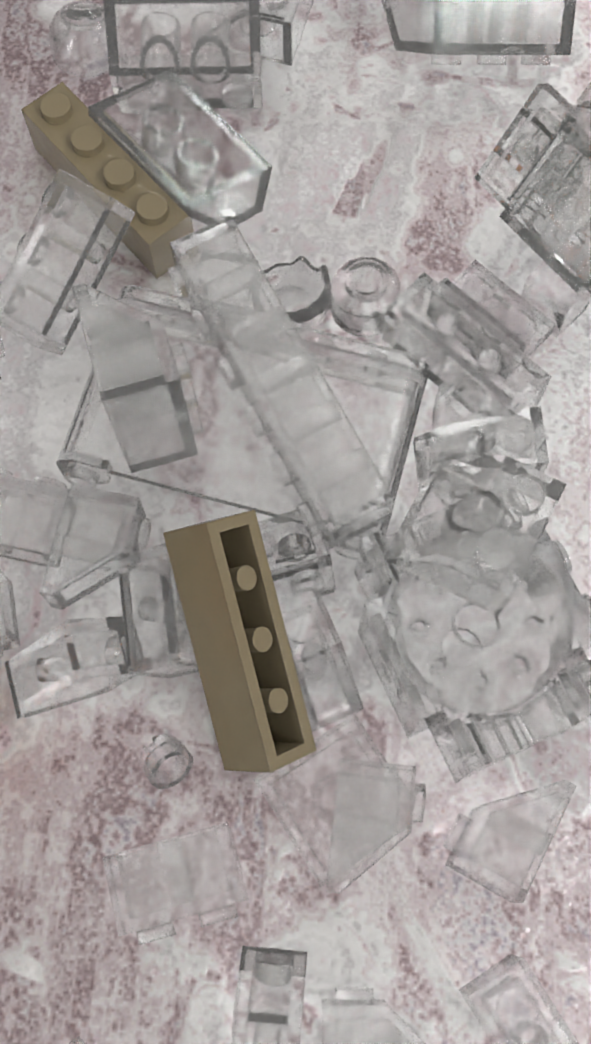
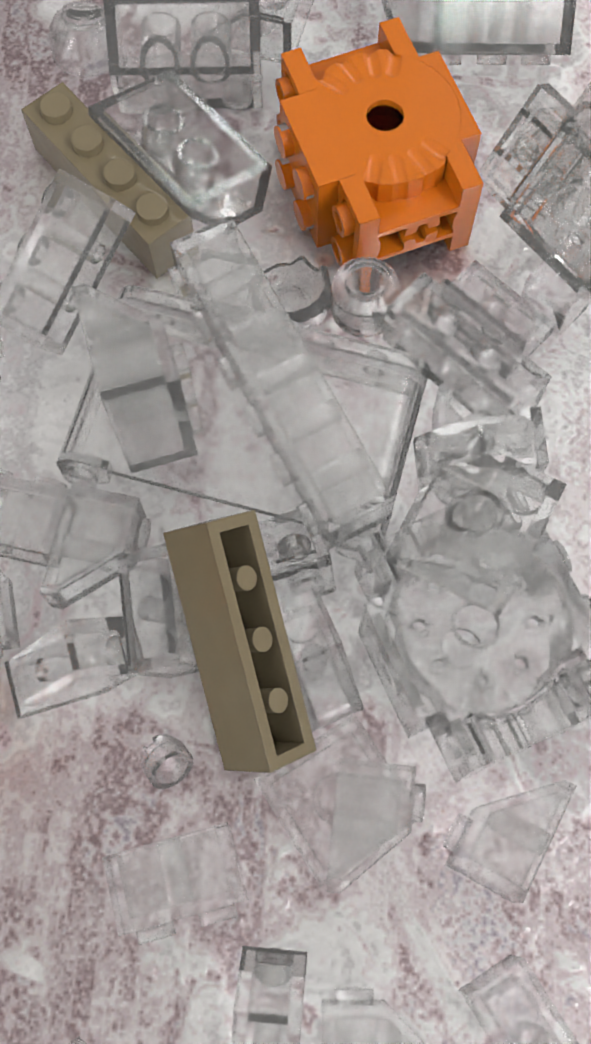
(377, 148): none -> orange piece

